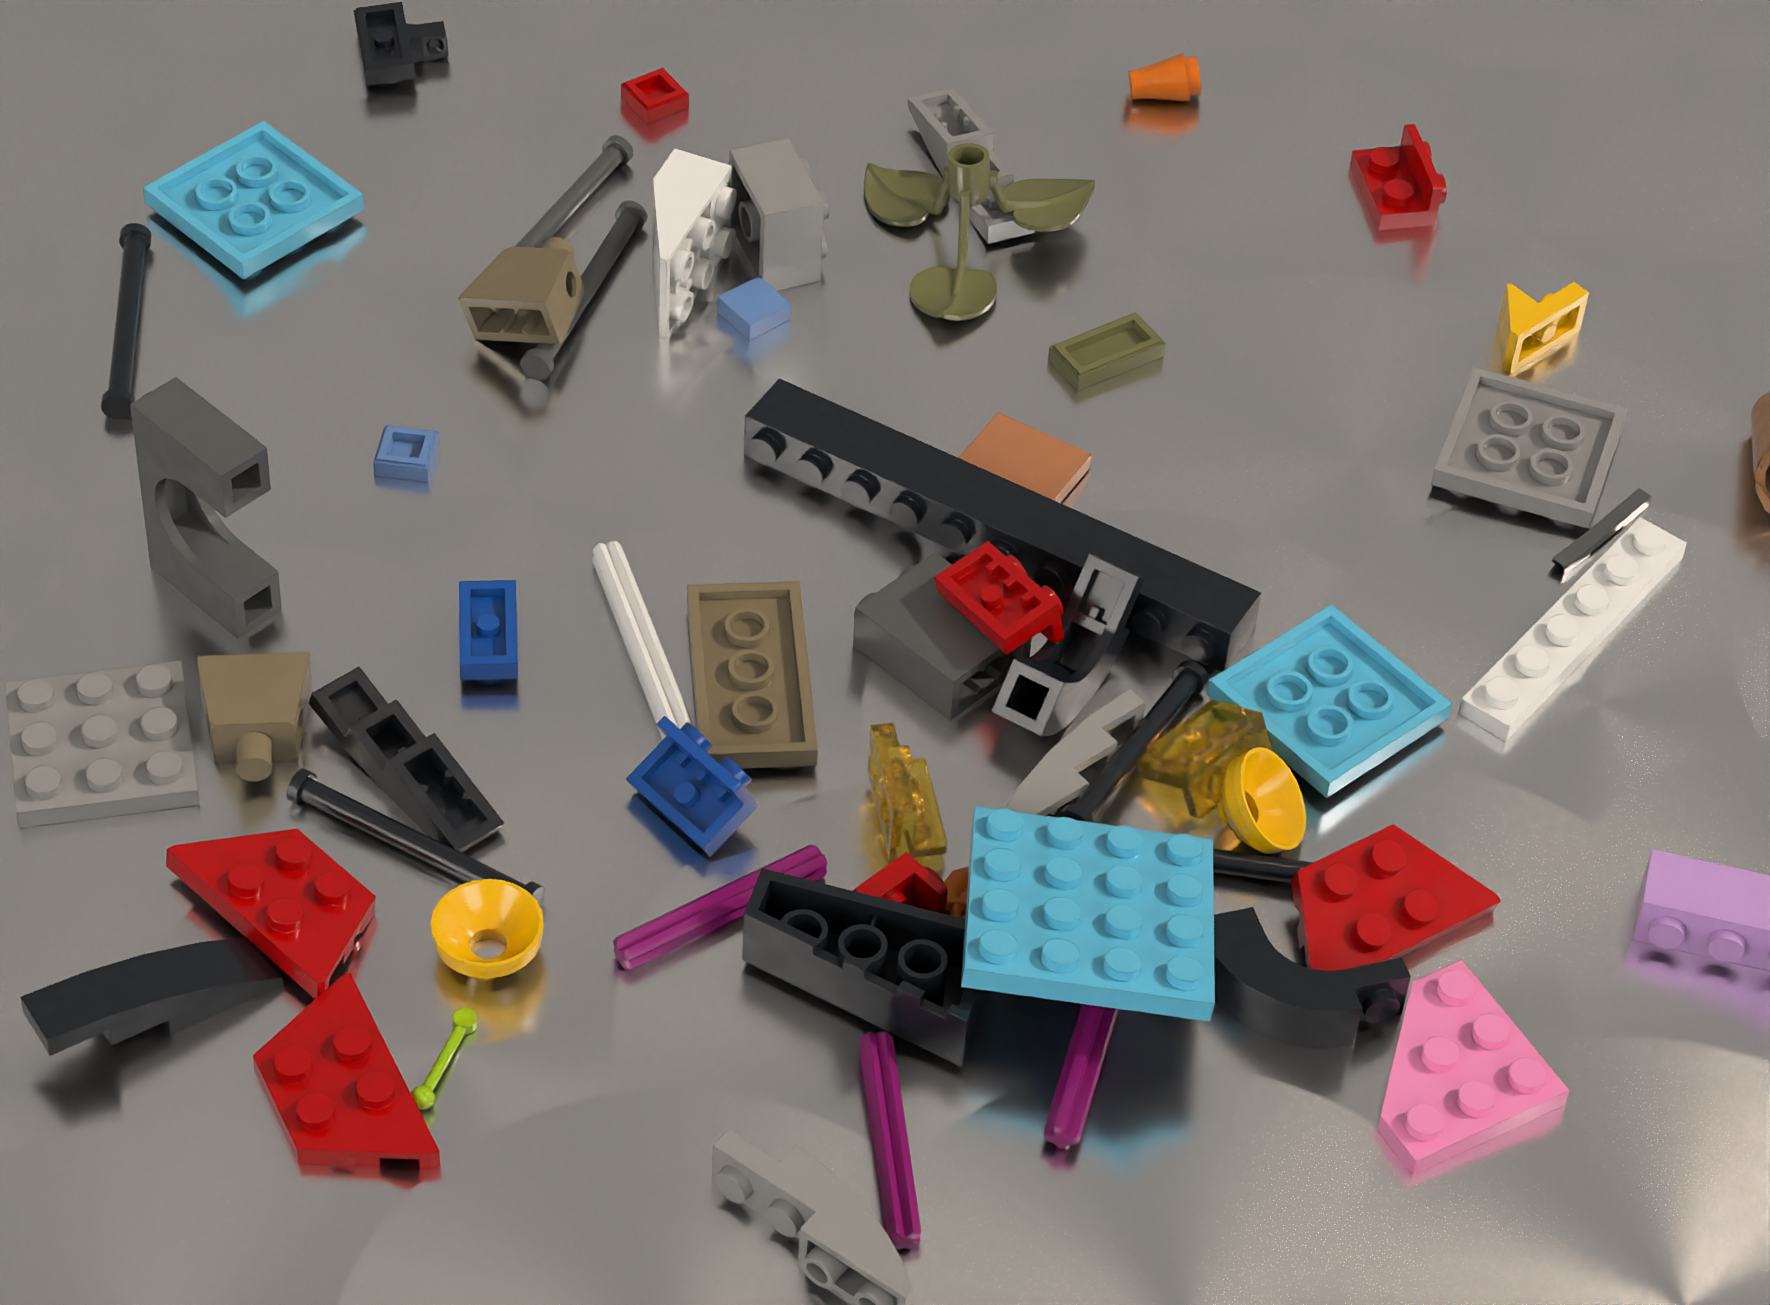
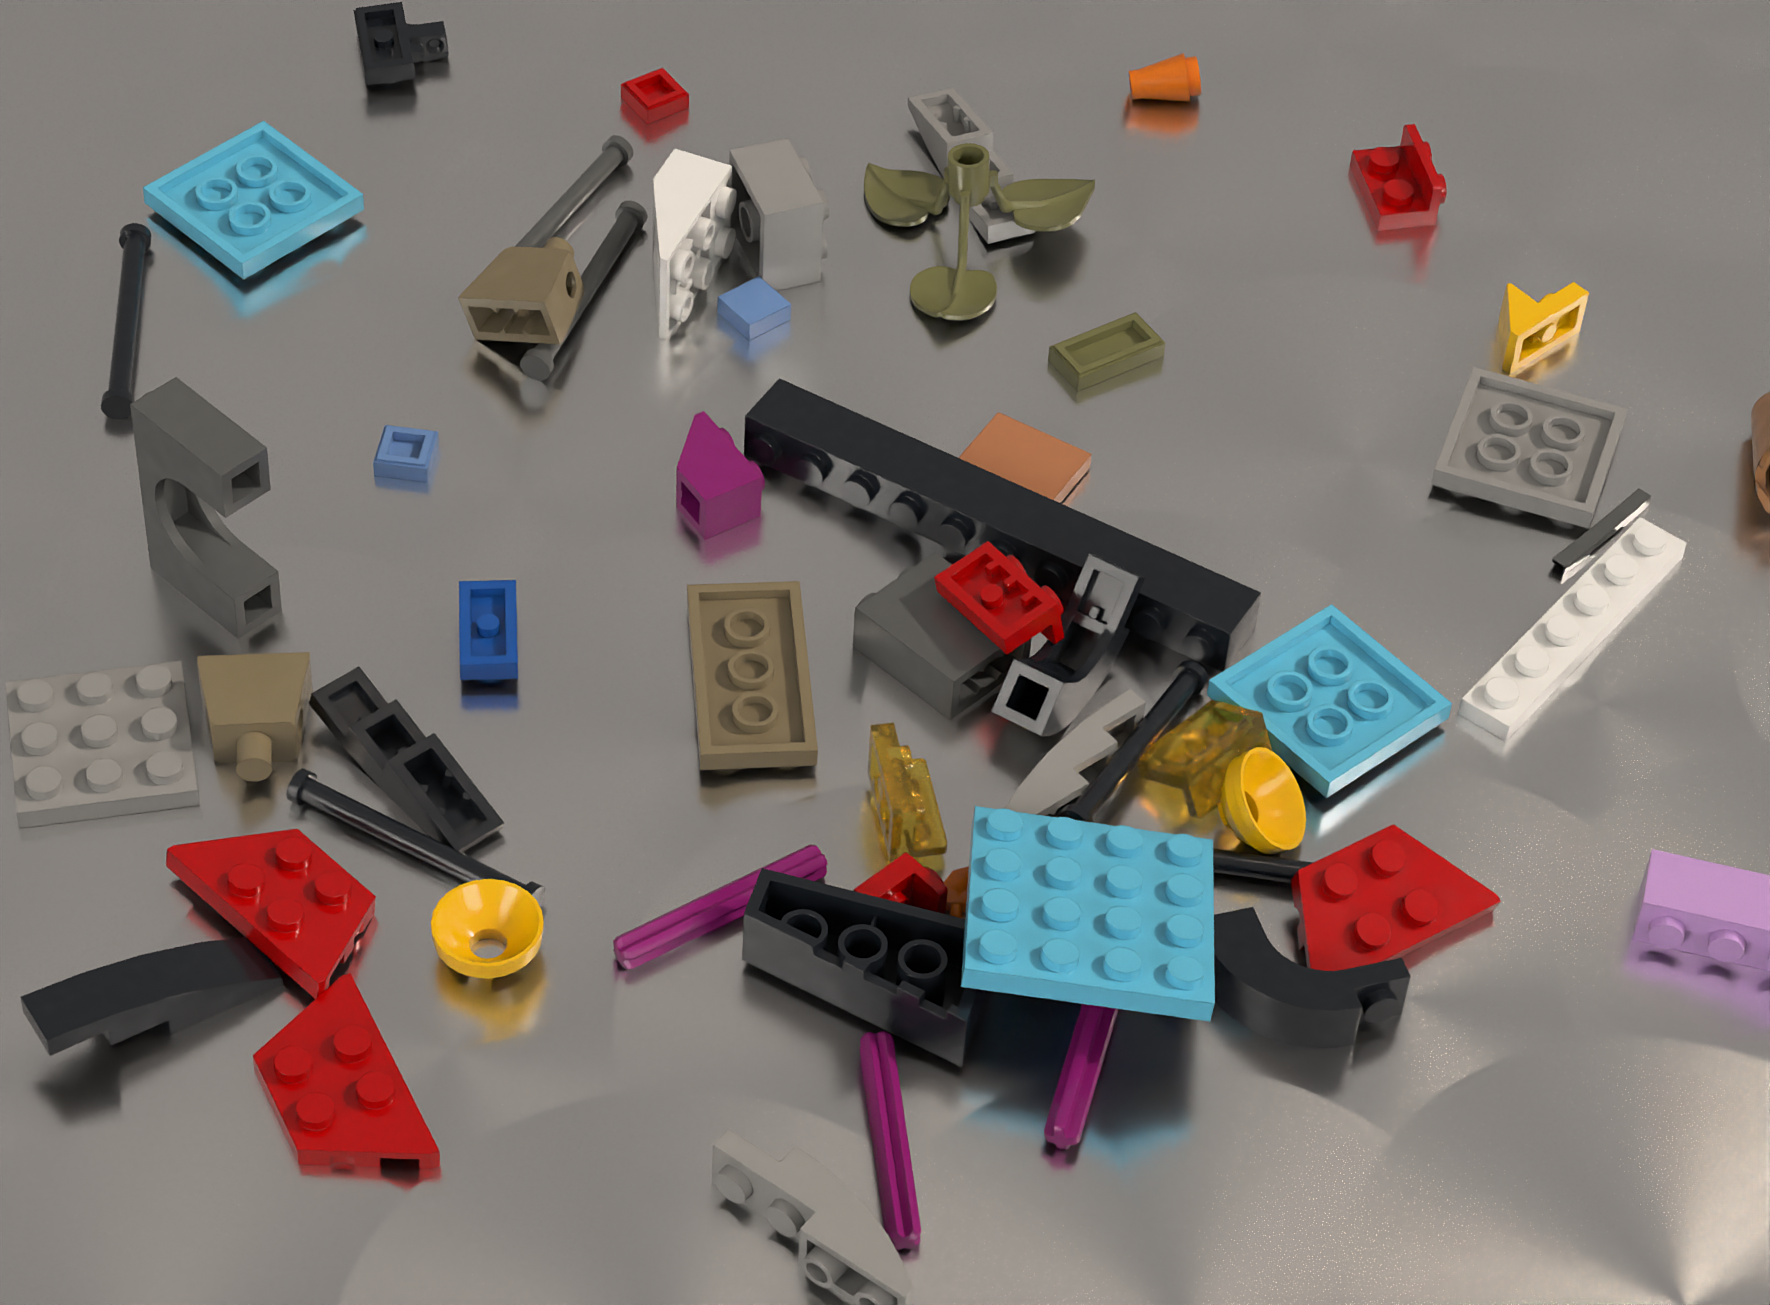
(463, 1022): lime hinge -> none
(639, 634): white axle -> none
(692, 788): blue bracket -> none
(716, 481): none -> magenta slope
(1460, 1072): bright pink plate -> none

